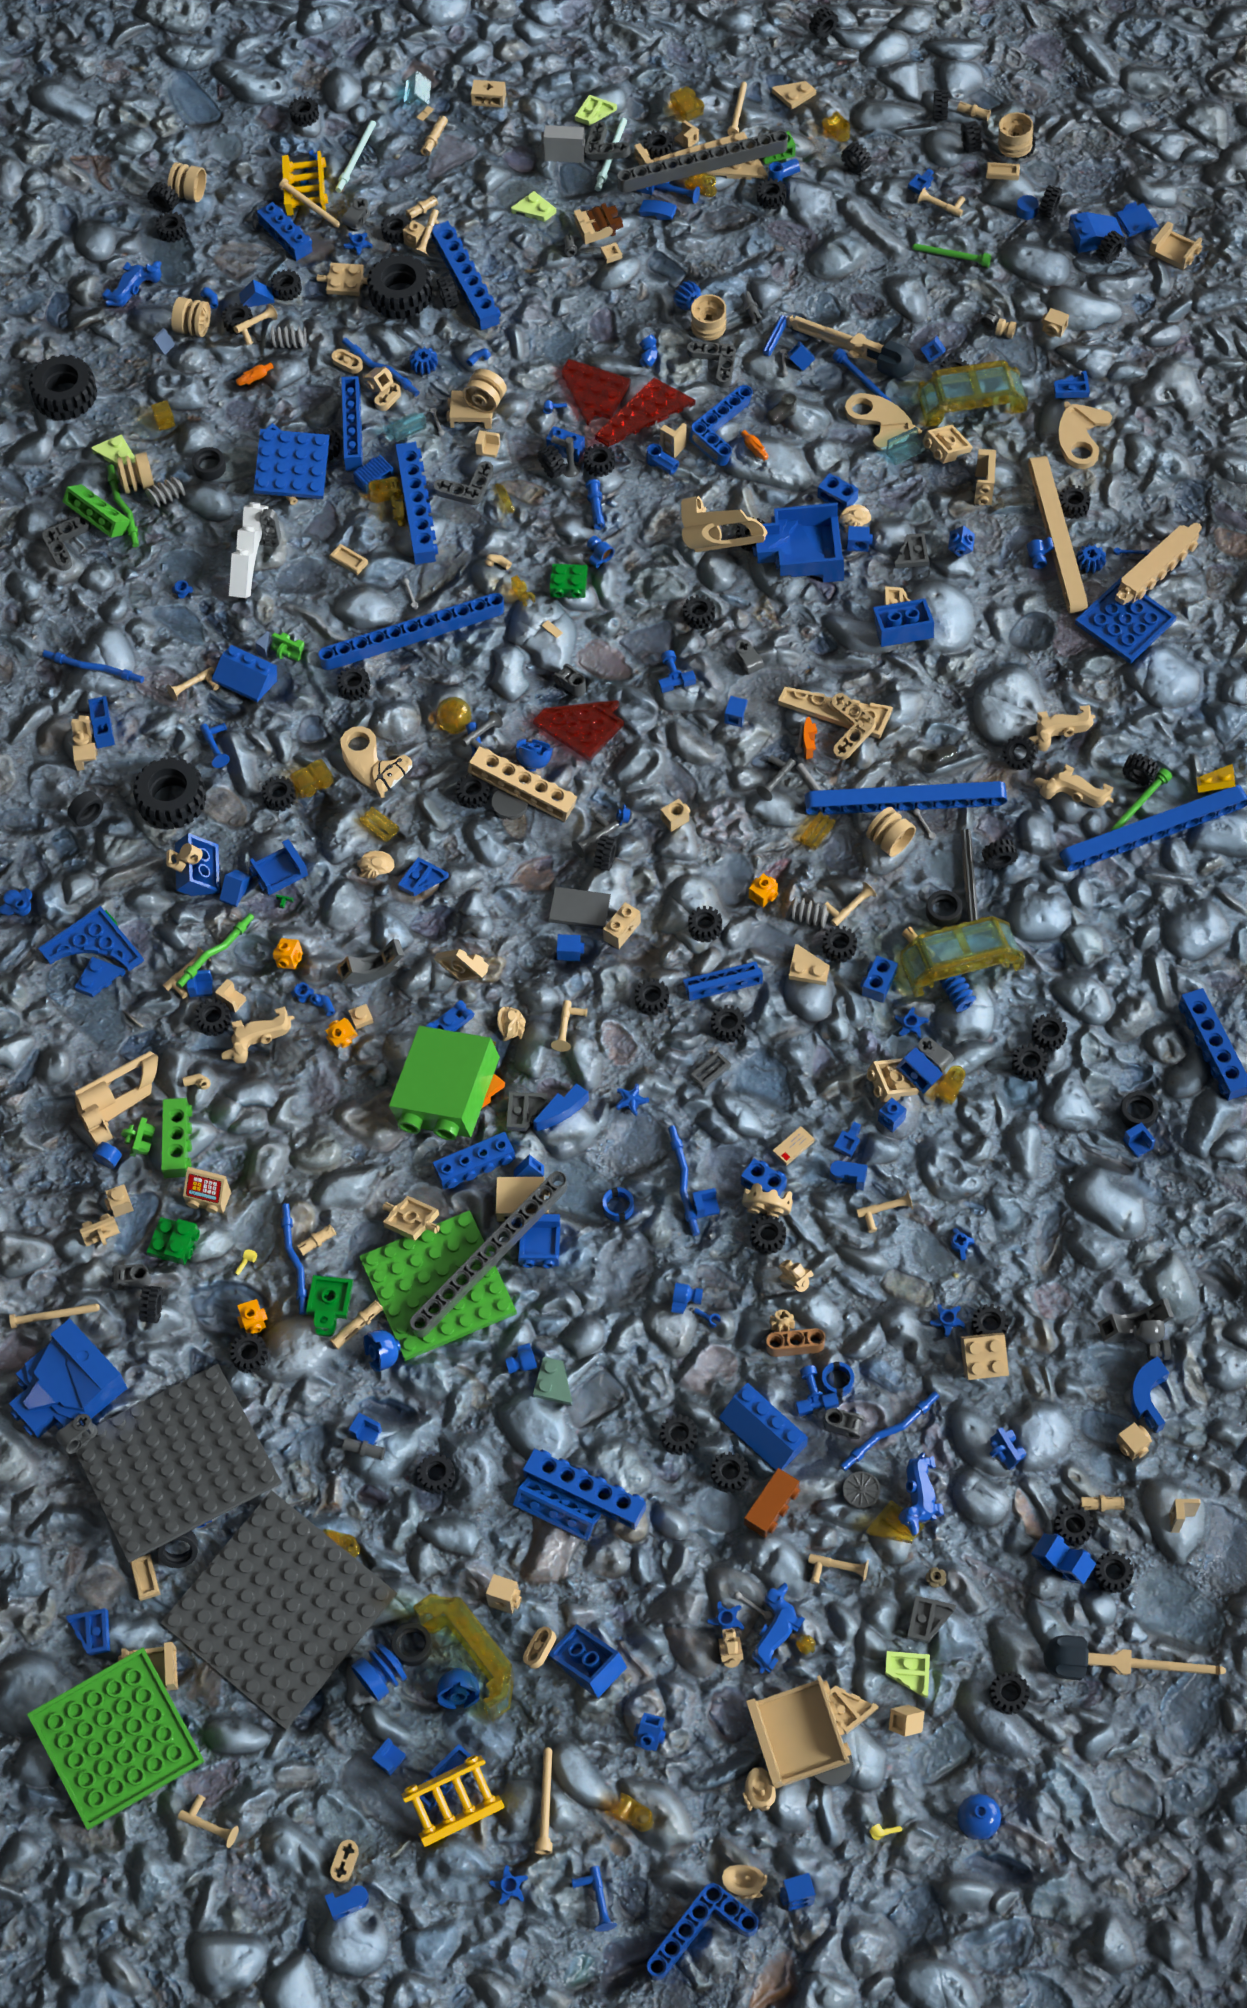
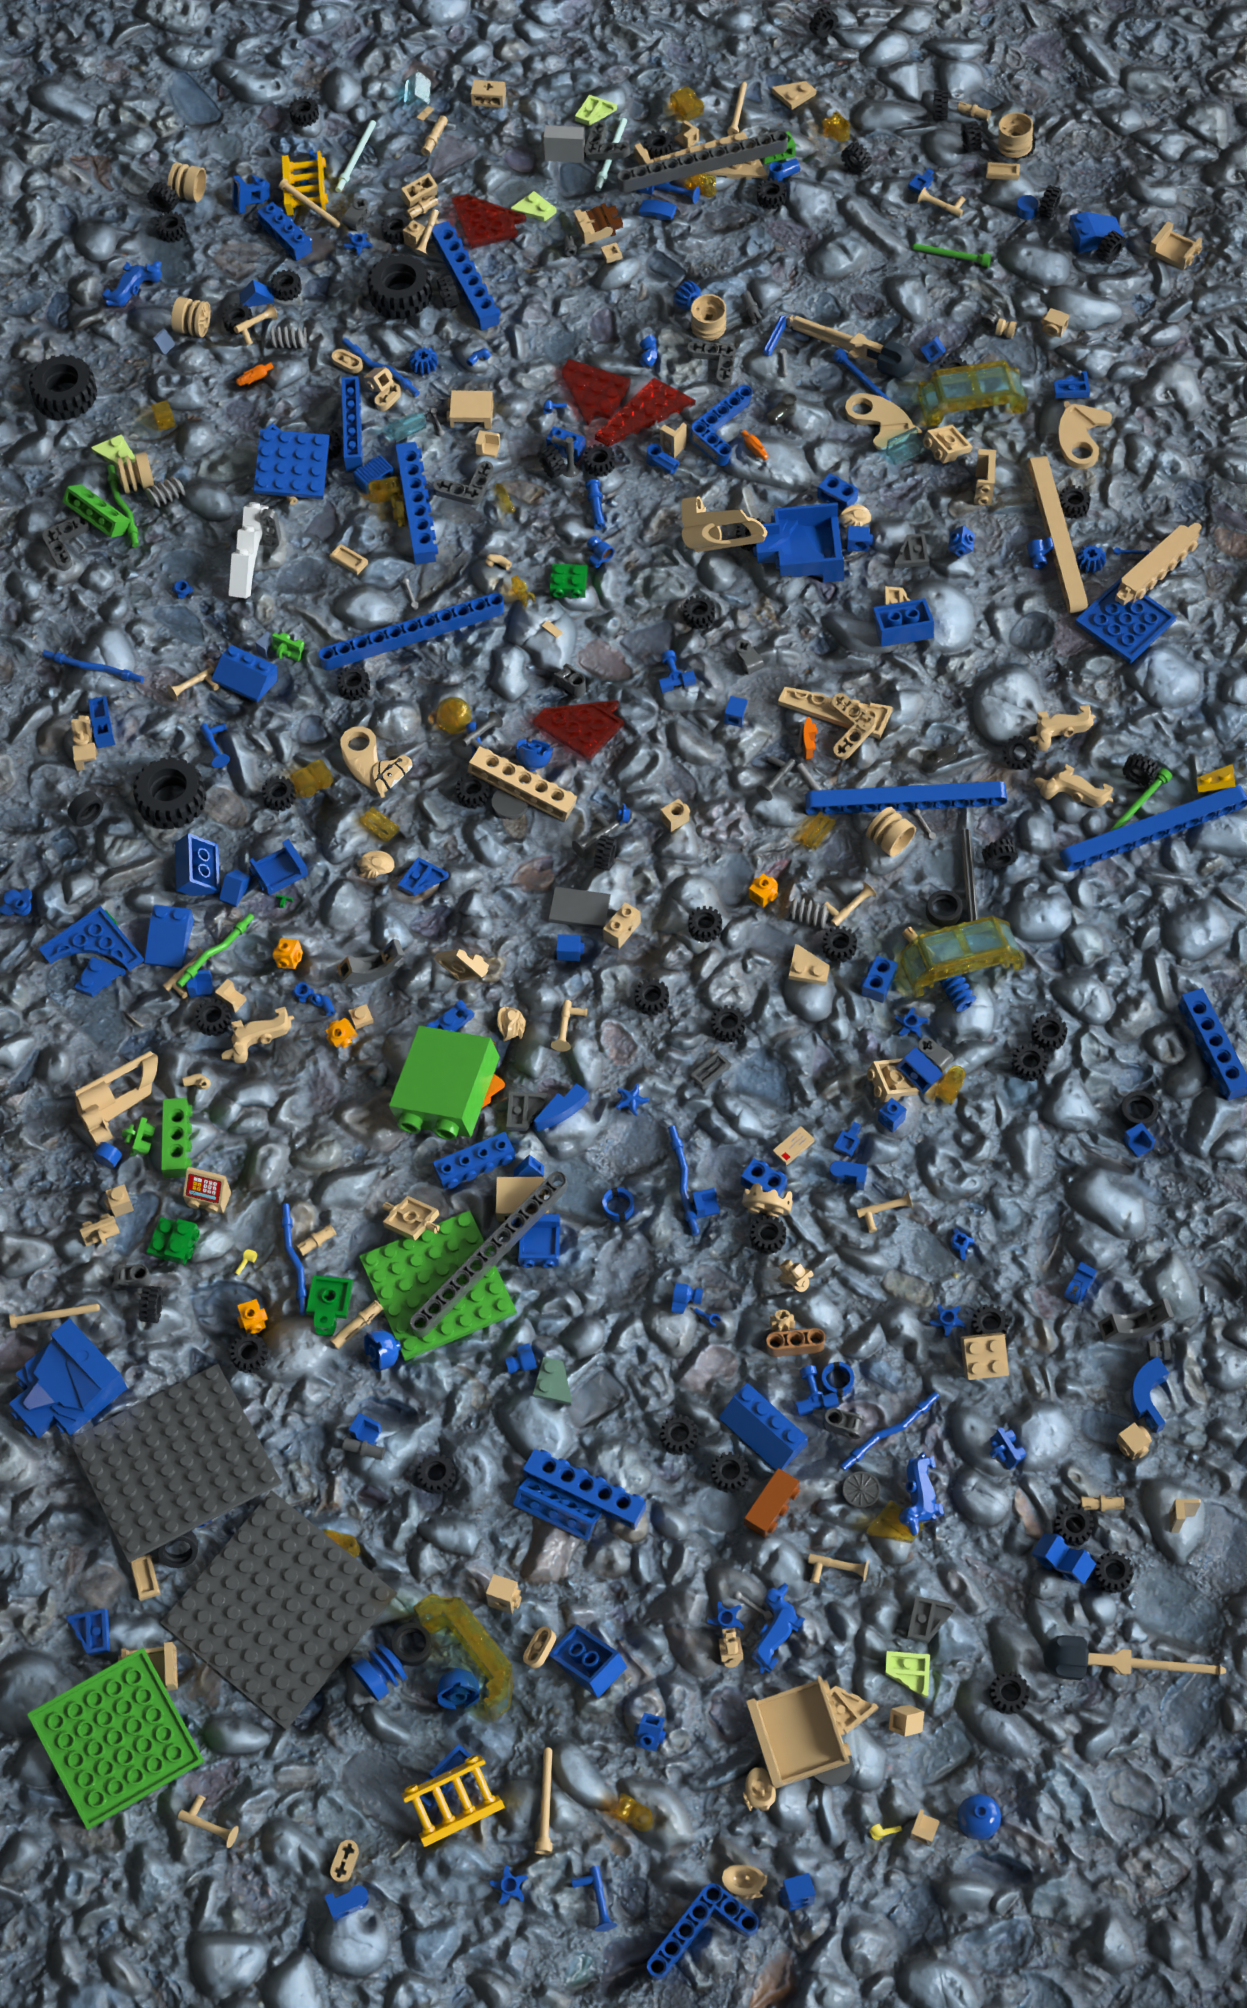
(75, 1434): dark grey piece -> none
(168, 936): none -> blue slope
(187, 854): tan leg -> none
(204, 454): black tyre -> none
(213, 298): blue arm -> none
(242, 192): none -> blue tile
(344, 279): tan plate -> none
(388, 1757): blue panel -> none
(419, 190): none -> tan brick
(484, 221): none -> clear red wing
(484, 390): tan wheel -> none
(725, 983): blue fence -> none
(801, 356): blue panel -> none
(806, 1644): clear yellow plate -> none
(924, 1829): none -> tan panel
(935, 1583): dark tan plate -> none
(1080, 1283): none -> blue leg
(1135, 219): blue piece -> none
(1149, 1331): dark grey hair -> none

